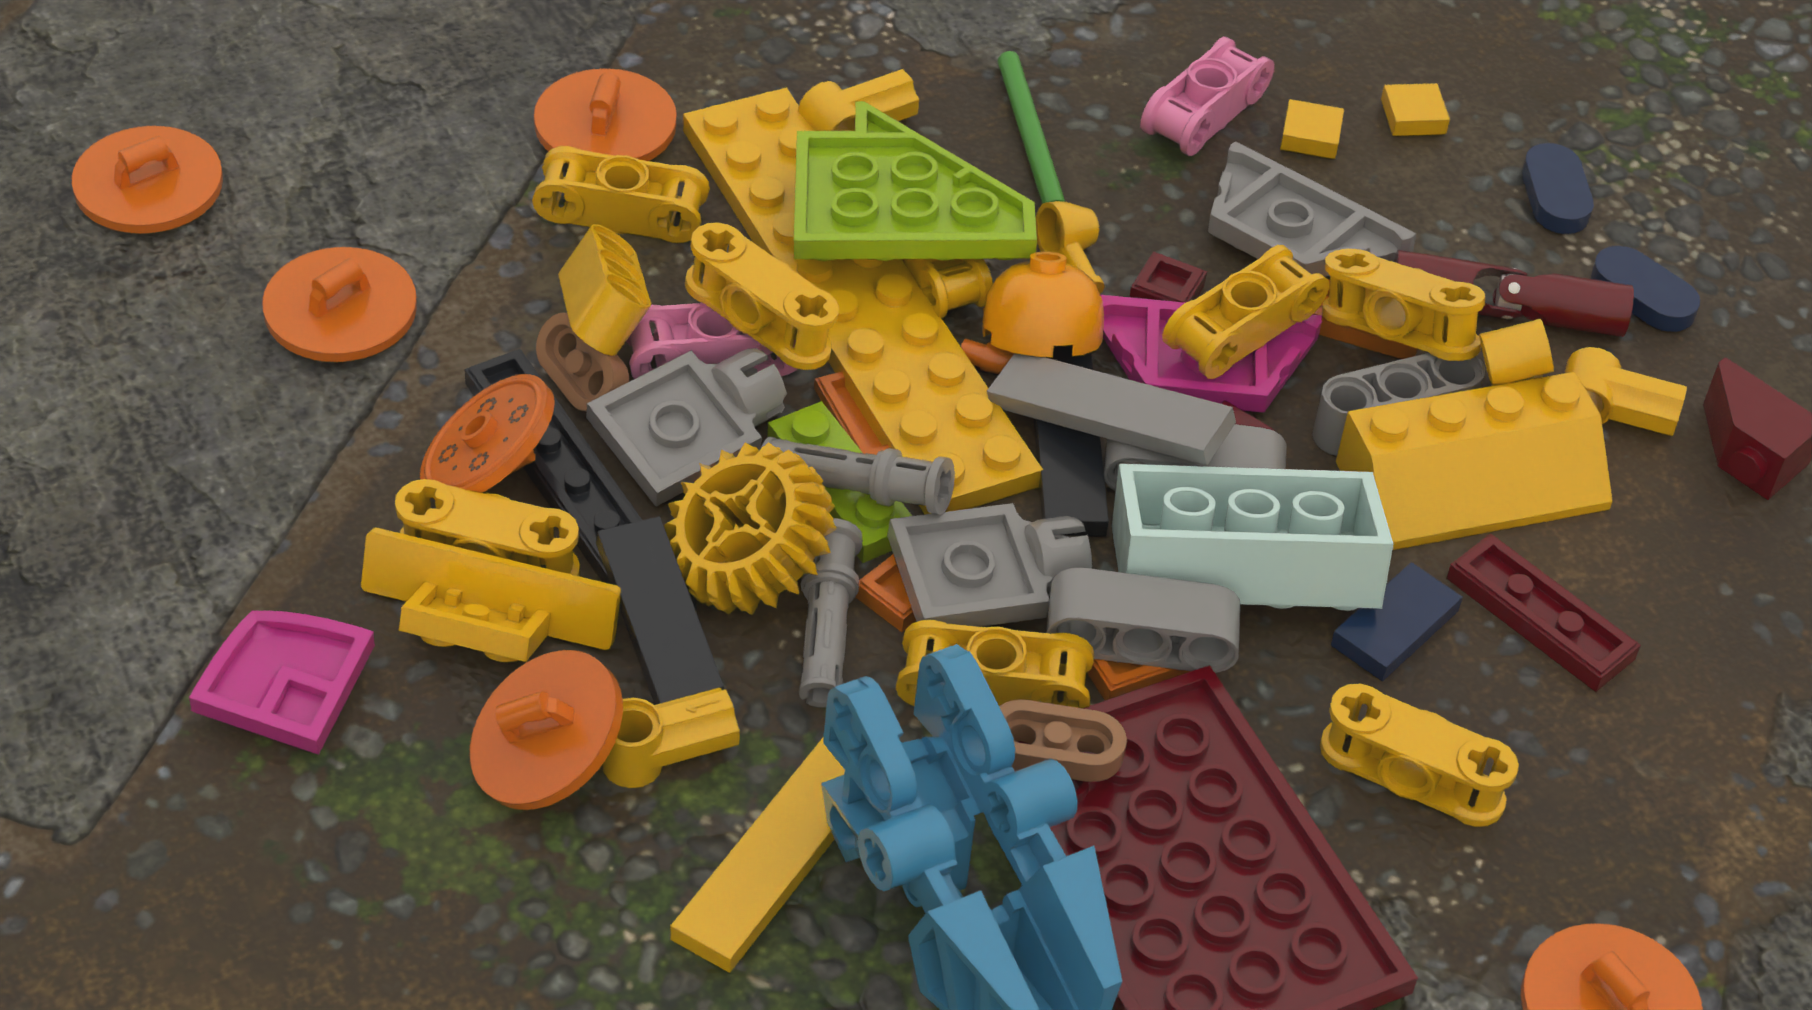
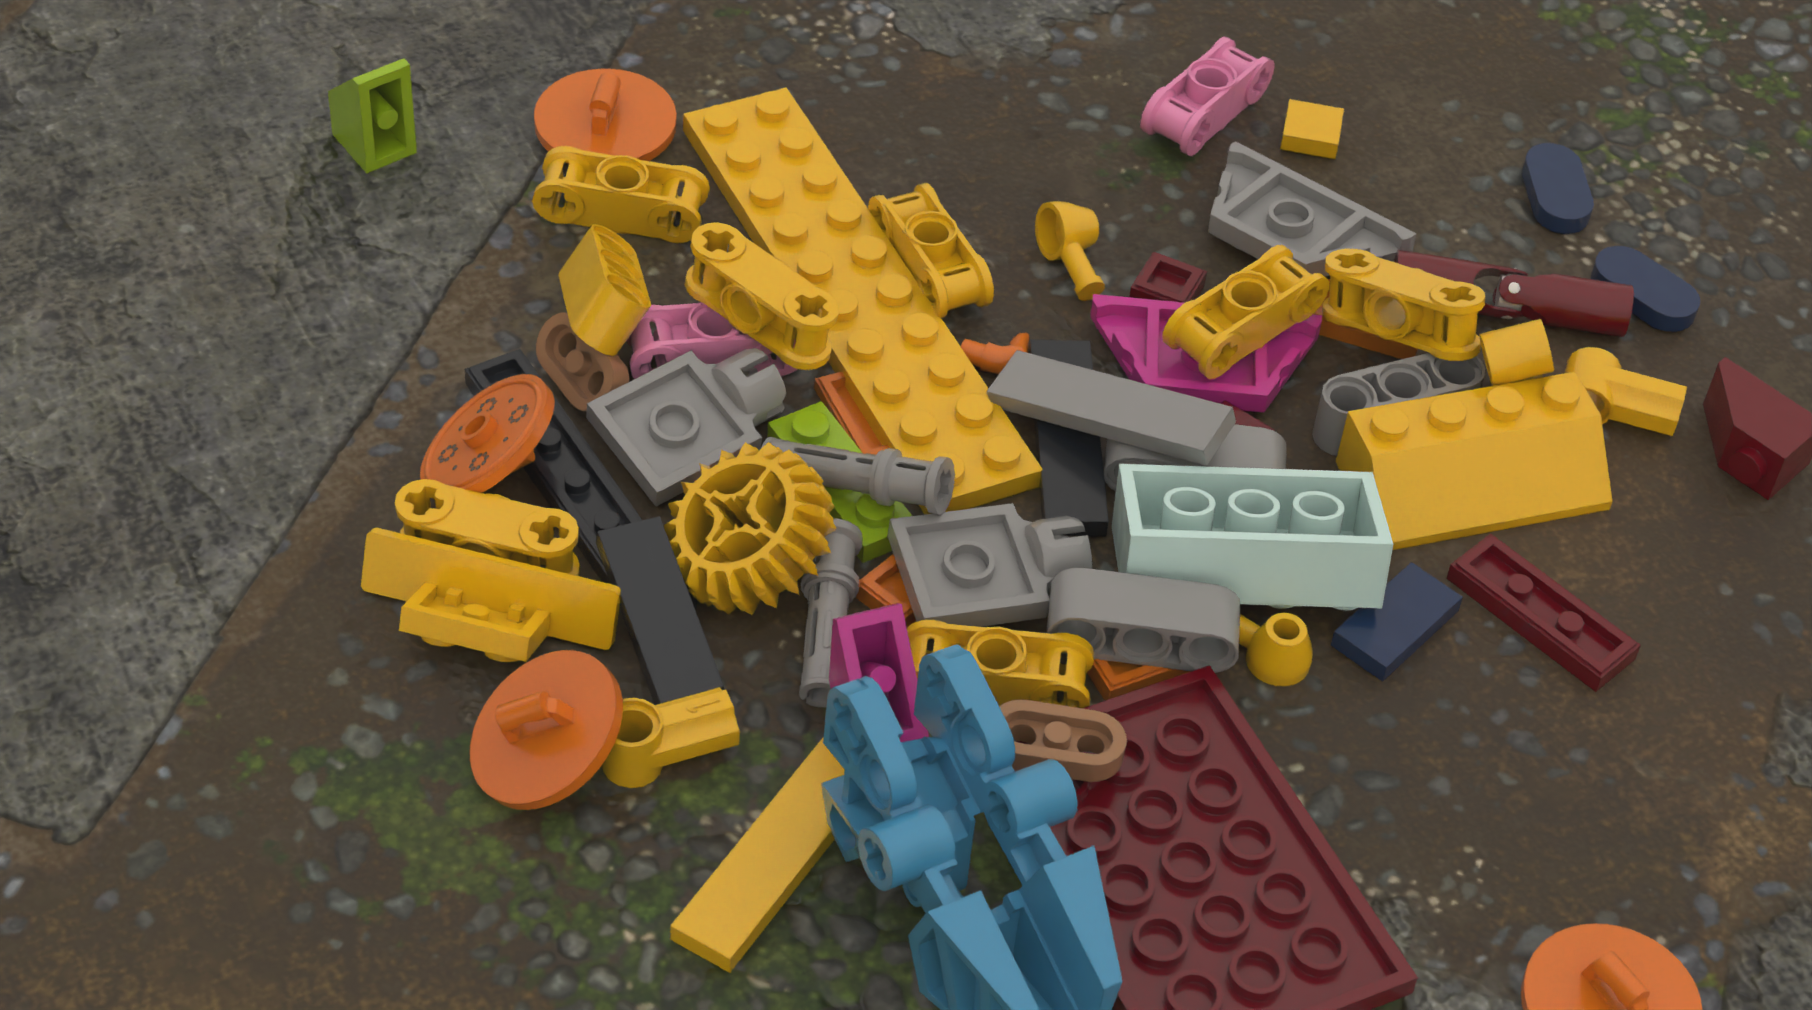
(147, 179): orange shield -> none
(284, 676): dark pink plate -> none
(339, 304): orange shield -> none
(375, 116): none -> lime slope
(833, 109): yellow piece -> none
(878, 647): none -> dark pink slope
(901, 198): lime wing -> none
(1030, 128): bright green bar -> none
(1044, 307): light orange cylinder -> none
(1278, 649): none -> yellow bar
(1415, 109): yellow tile -> none
(1418, 755): yellow piece -> none

